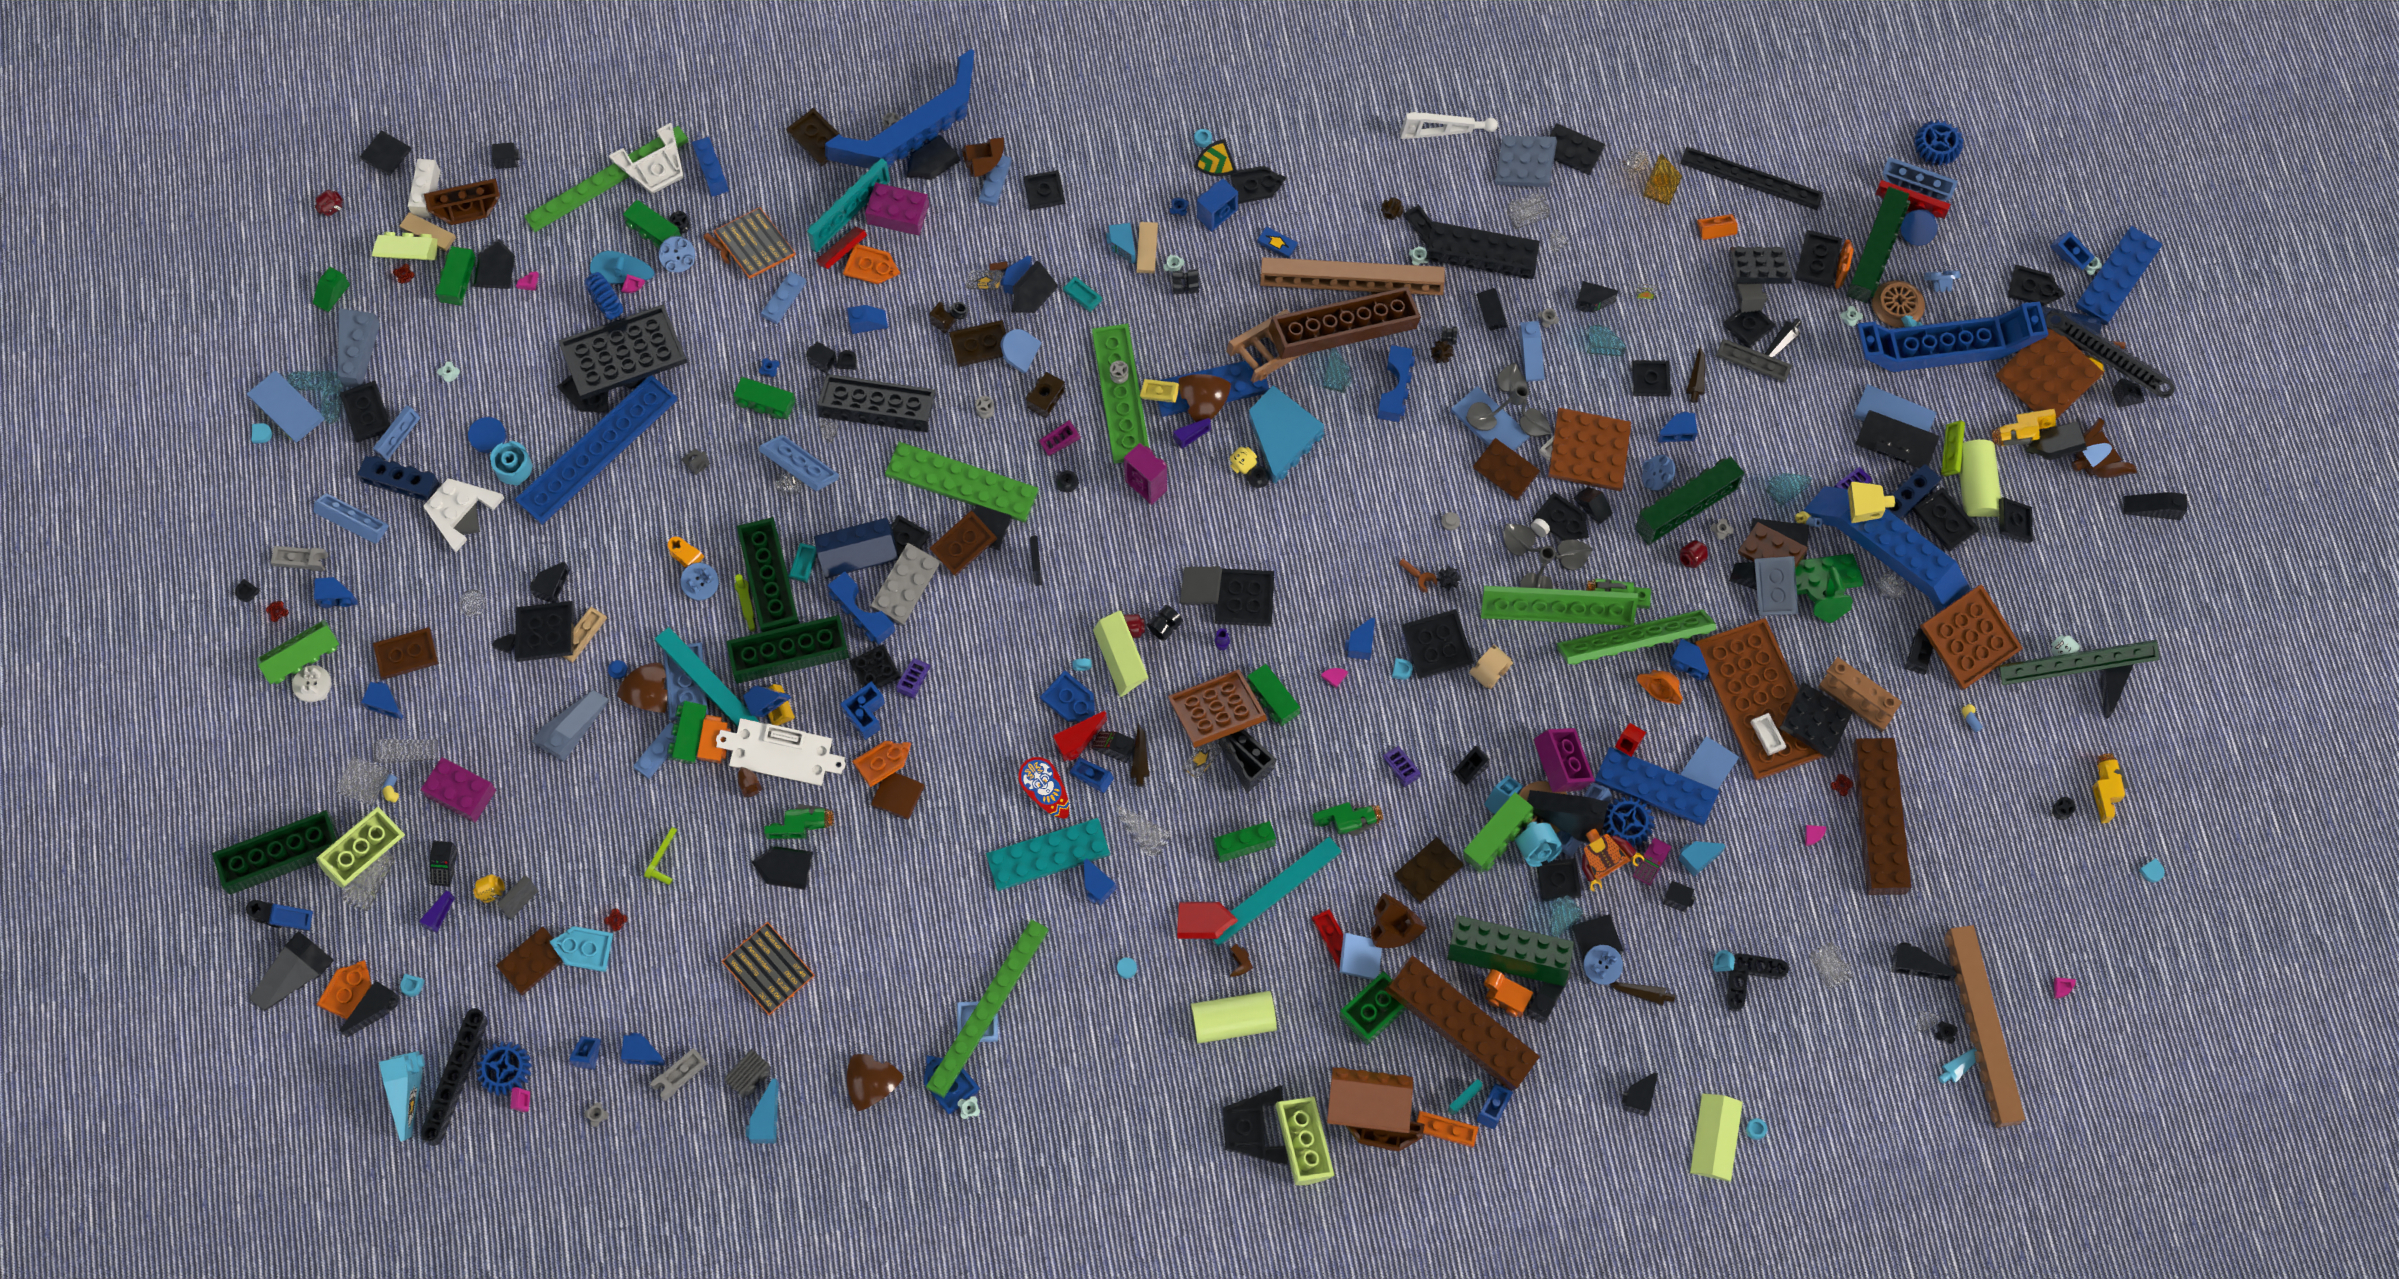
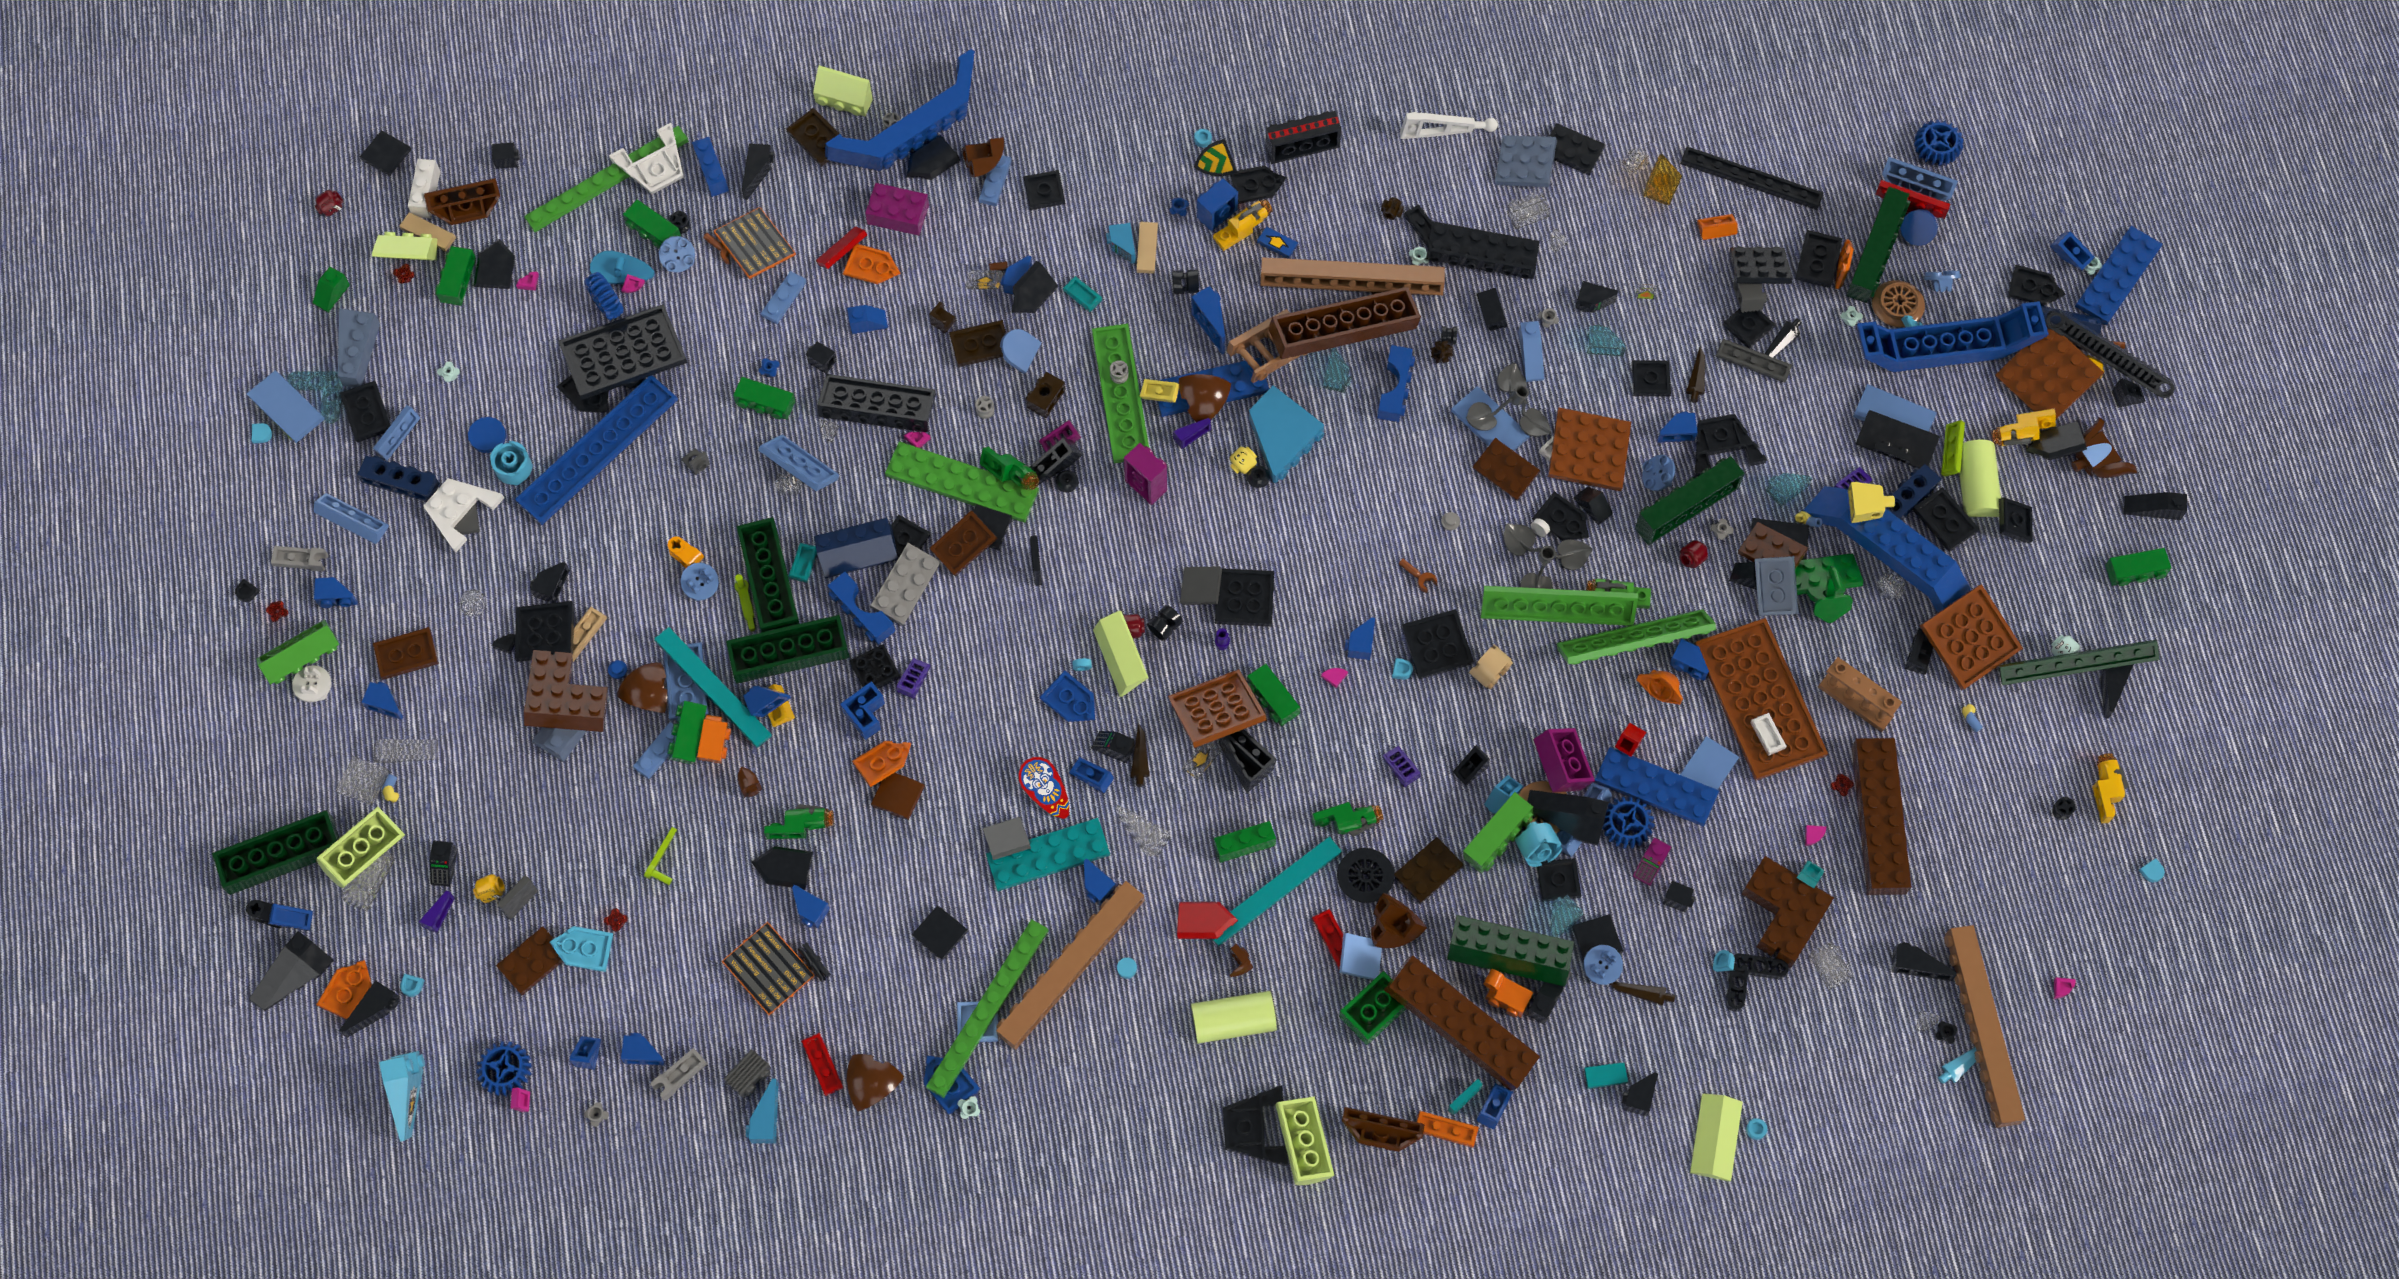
(456, 1086): black beam -> none
(458, 789): magenta brick -> none
(556, 702): none -> reddish brown piece
(757, 167): none -> black slope
(780, 752): white piece -> none
(810, 908): none -> blue slope
(814, 962): none -> black pin
(822, 1064): none -> red tile
(842, 91): none -> yellowish green slope
(847, 206): teal plate -> none
(847, 360): black tile -> none
(917, 439): none -> dark pink tile
(939, 933): none -> black tile
(958, 310): black plate -> none
(1006, 838): none -> dark grey tile
(1008, 468): none -> green plate
(1056, 459): none -> black slope
(1069, 965): none -> medium nougat brick
(1076, 738): red slope -> none
(1173, 259): light aqua plate -> none
(1208, 314): none -> blue slope
(1242, 224): none -> yellow plate
(1303, 137): none -> black brick
(1364, 855): none -> black piece
(1370, 1100): dark orange slope -> none
(1445, 581): black gear -> none
(1605, 856): torso -> none
(1605, 1075): none -> teal tile
(1699, 855): dark azure slope -> none
(1721, 436): none -> black wing
(1795, 907): none -> reddish brown piece
(1810, 874): none -> teal tile
(1816, 720): black plate -> none
(2138, 567): none -> green brick

